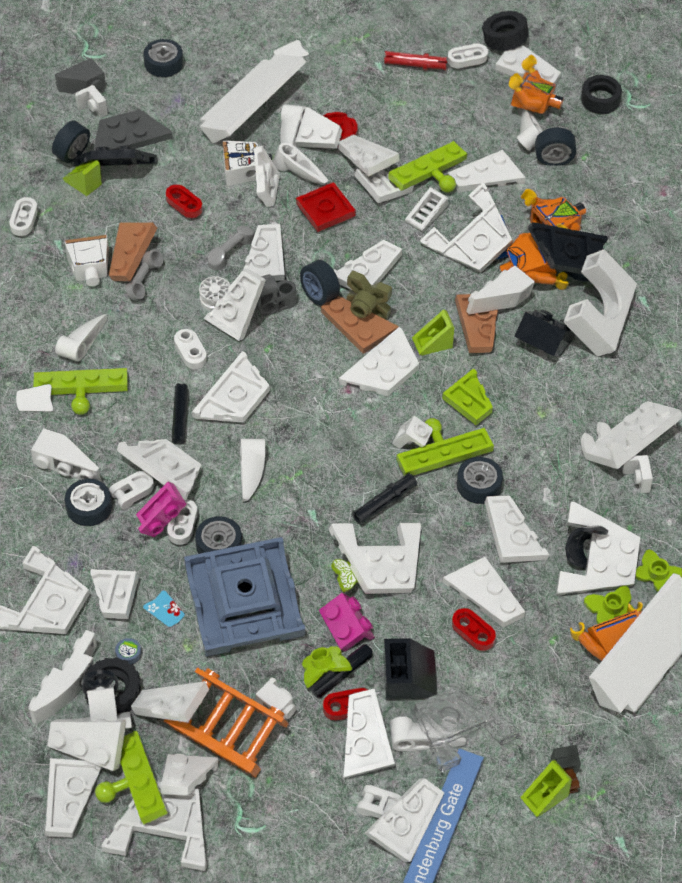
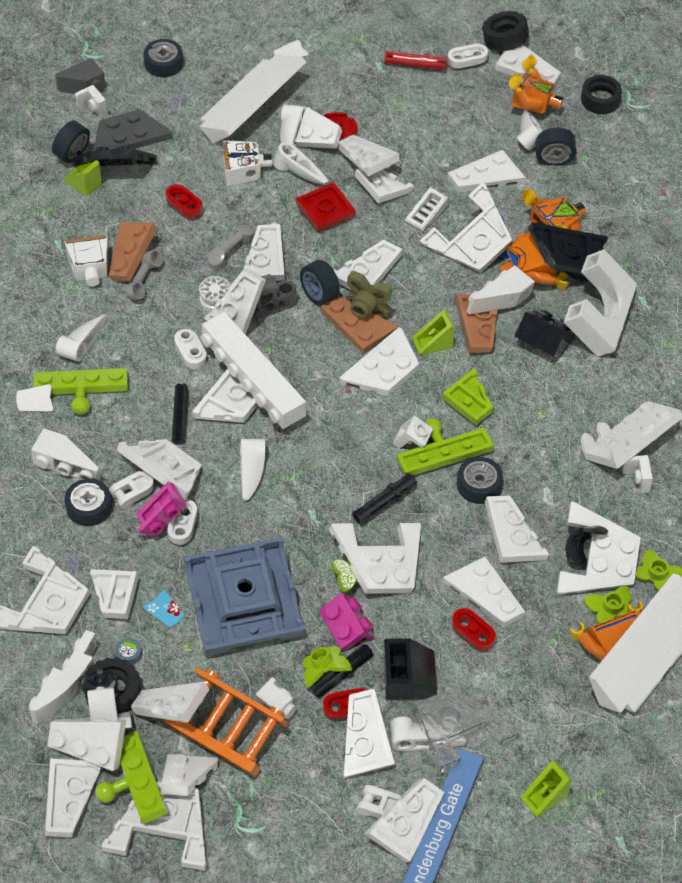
(21, 220): white plate -> none
(217, 529): wheel -> none
(253, 370): none -> white brick
(266, 177): white wing -> none
(430, 165): lime plate -> none
(570, 762): pearl dark grey piece -> none

